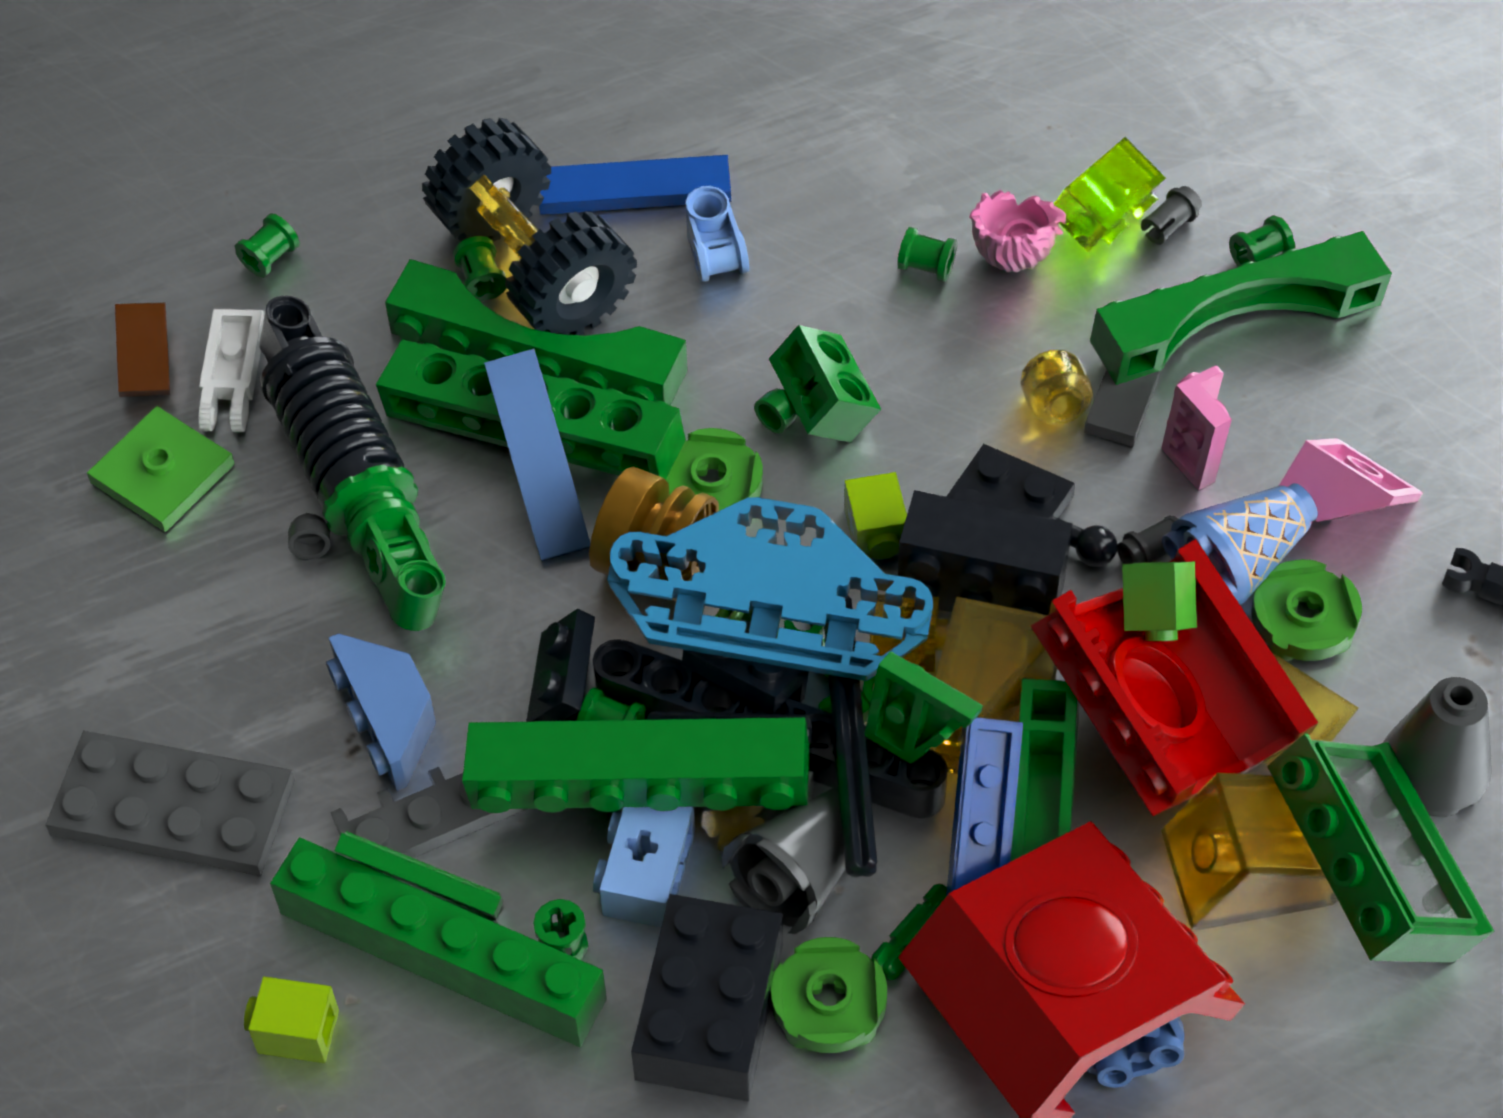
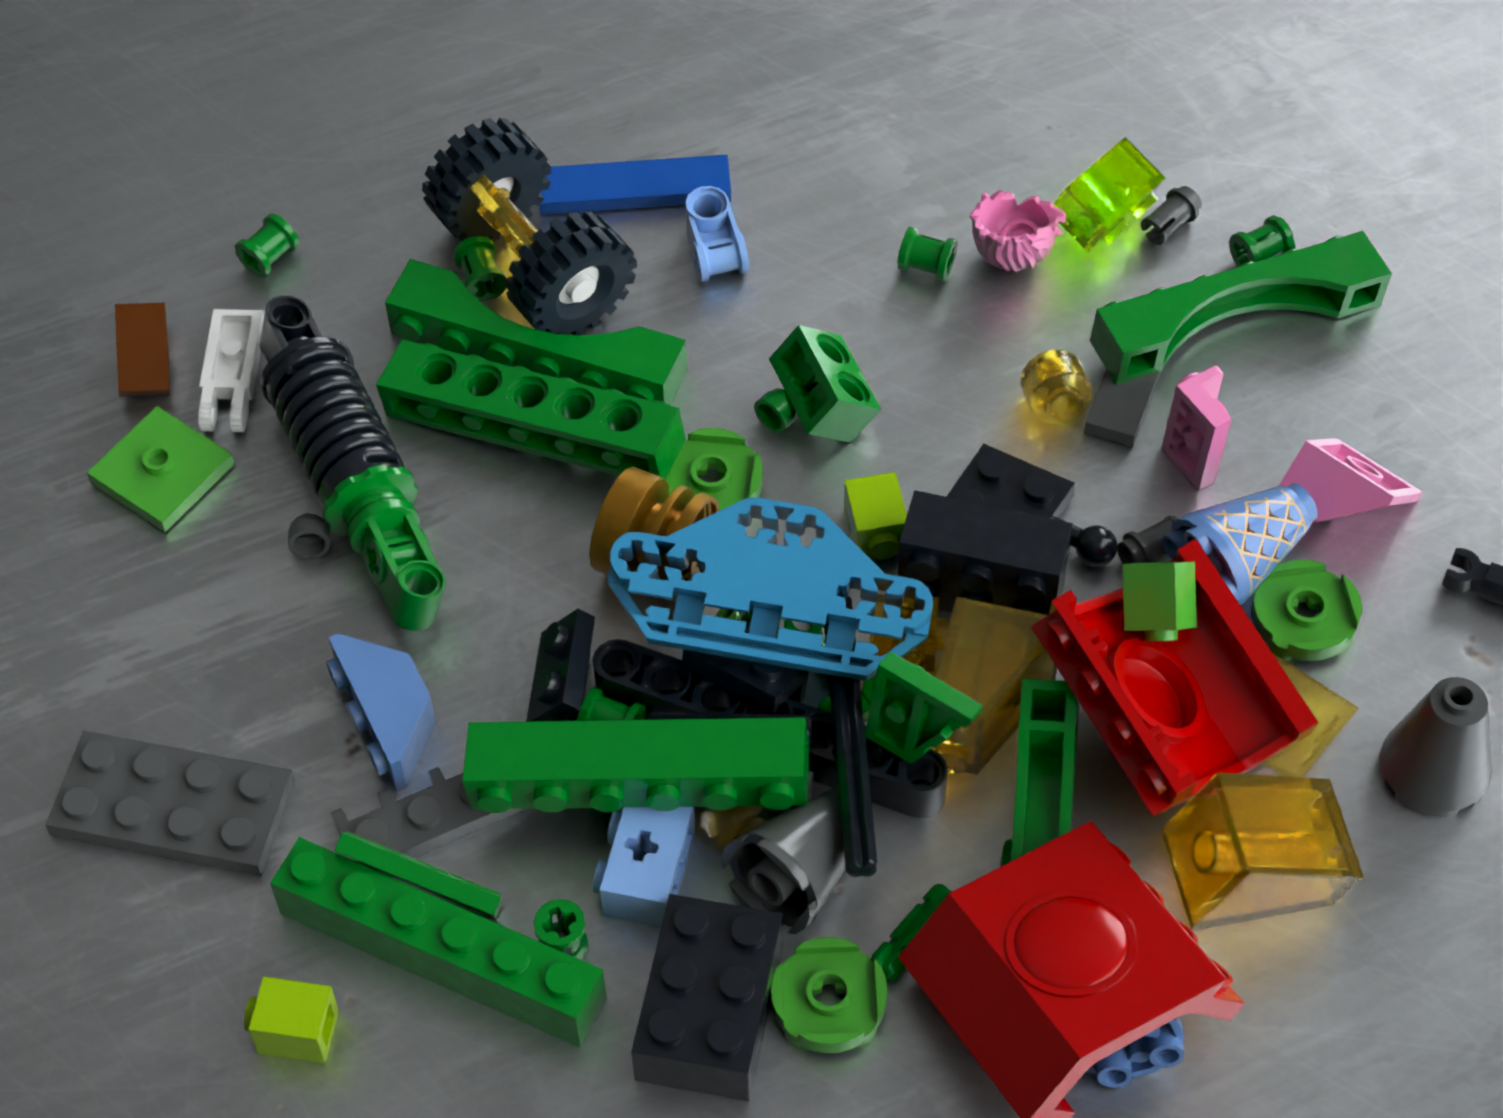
(537, 455): medium blue slope -> none
(984, 799): tile -> none
(1380, 851): green window -> none

